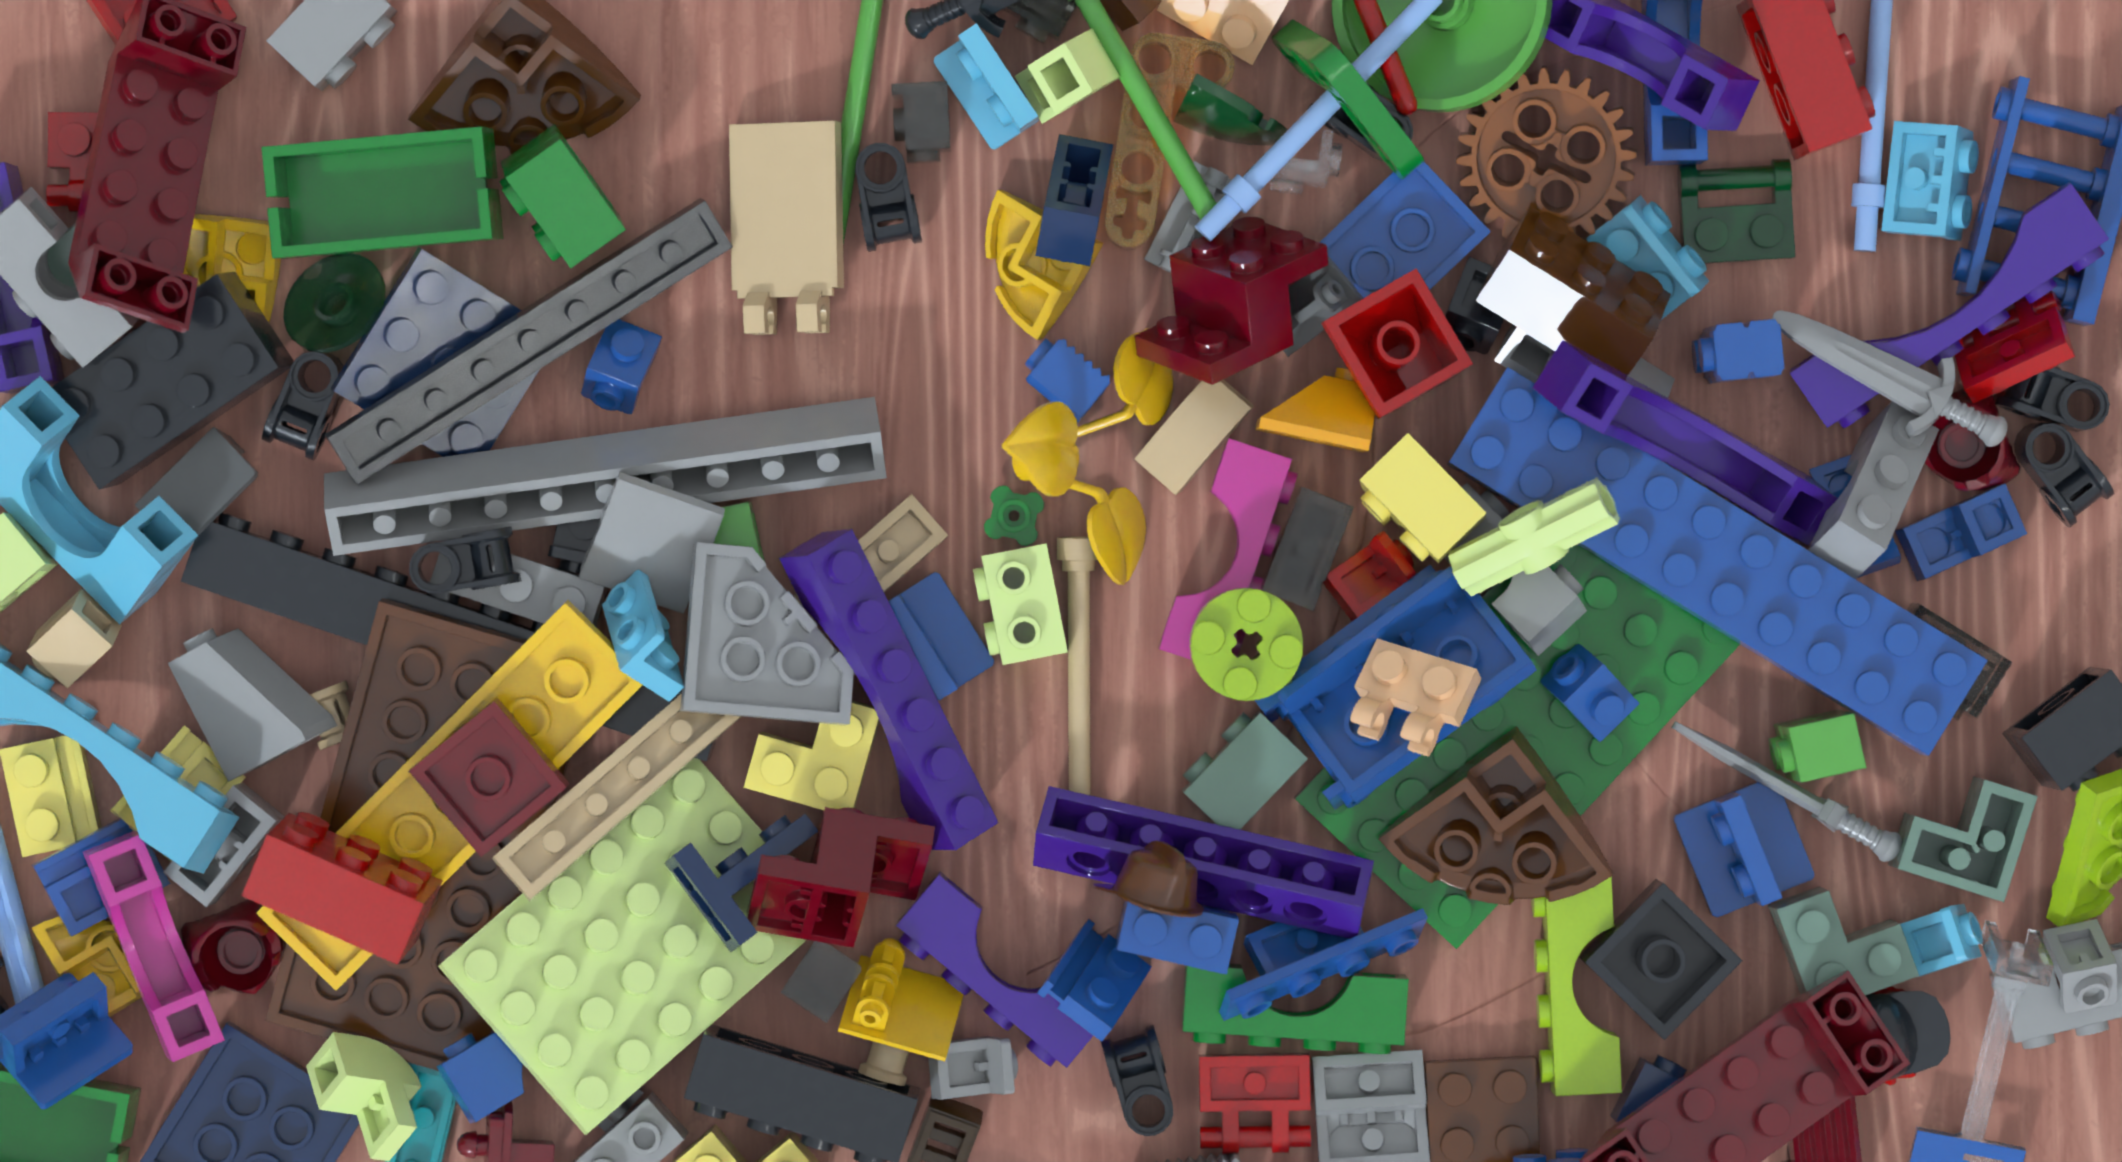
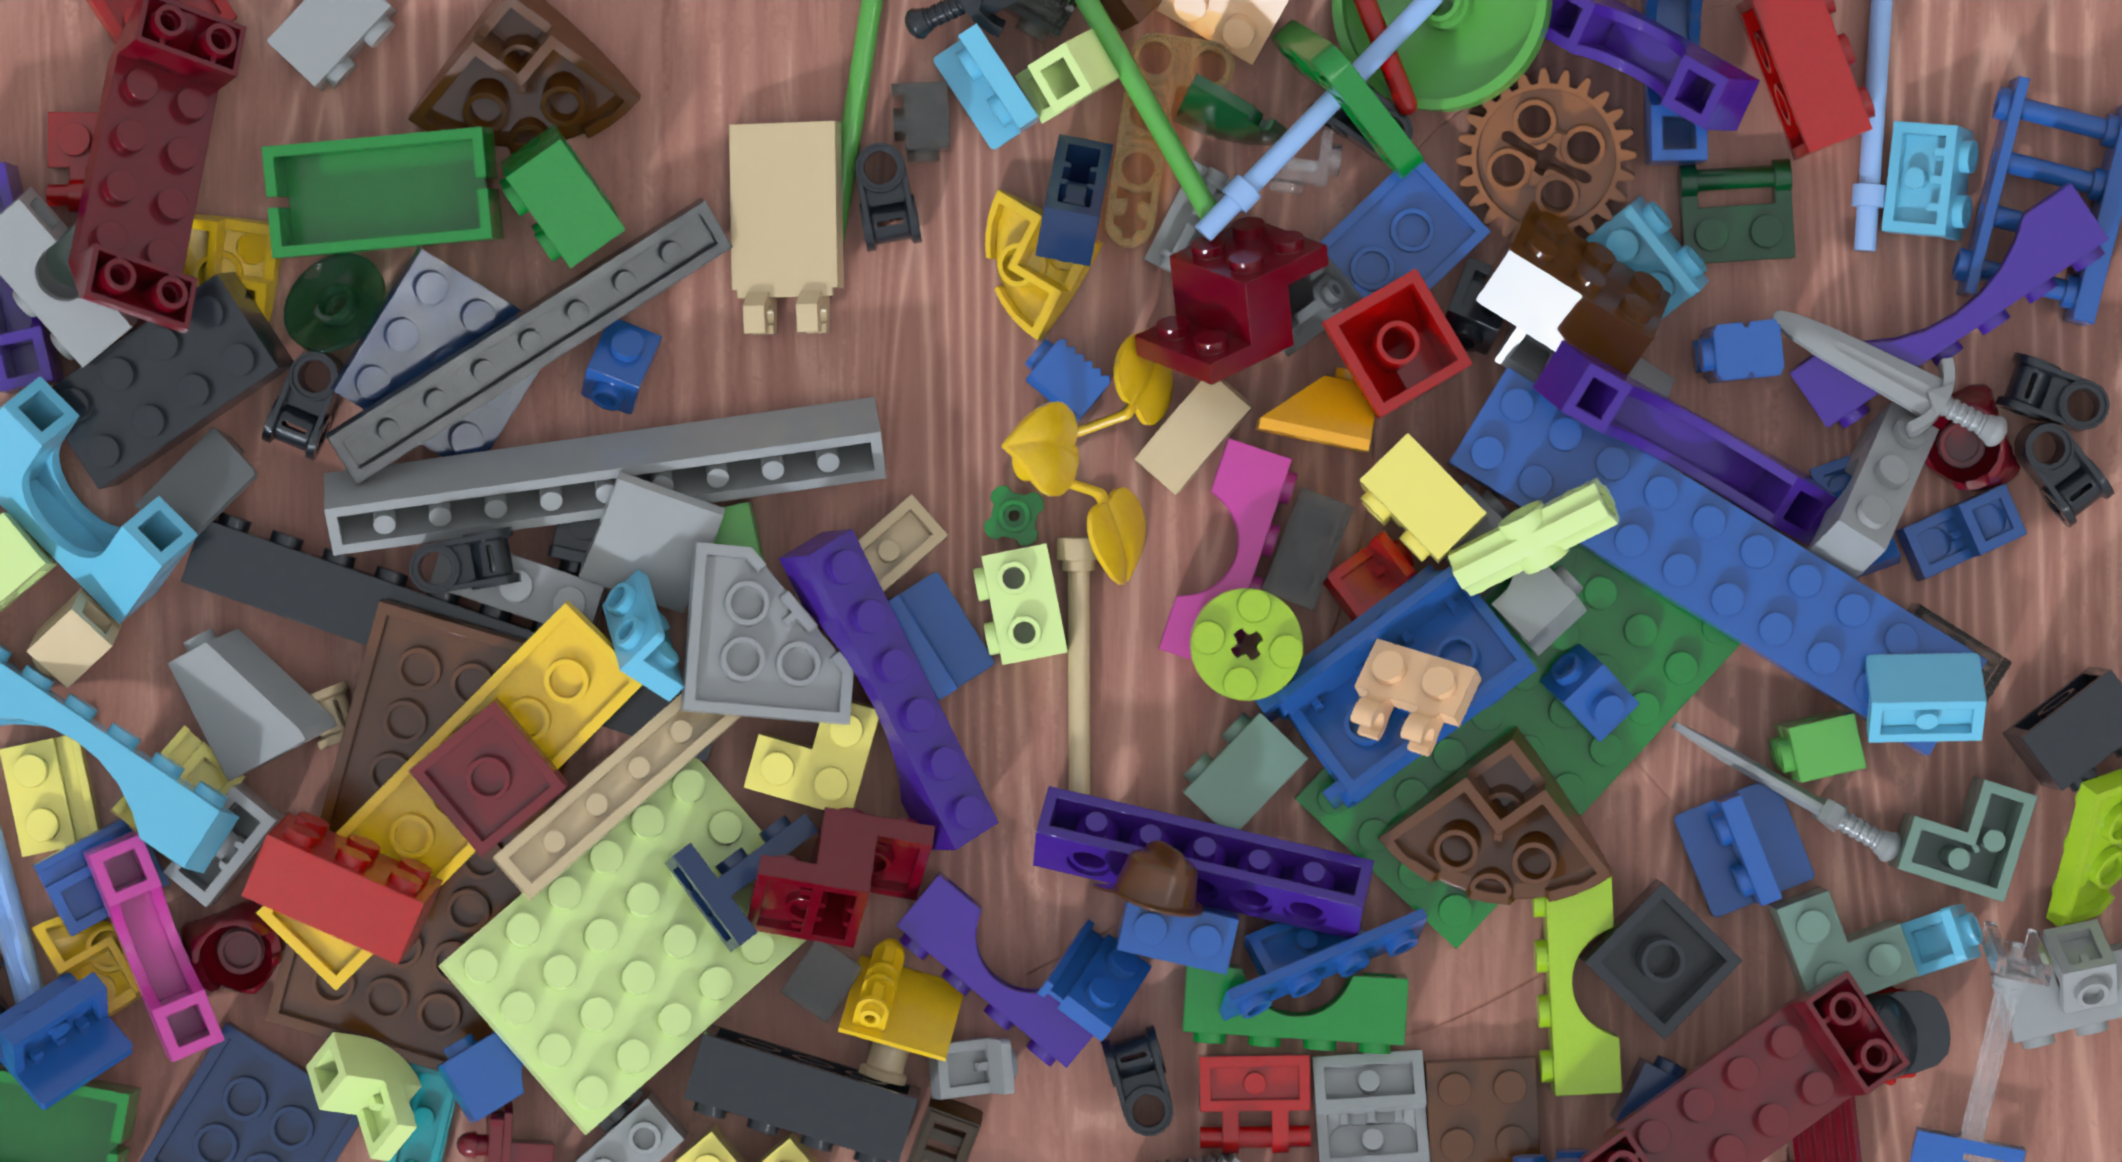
(1925, 697): none -> medium azure panel
(2015, 350): red plate -> none

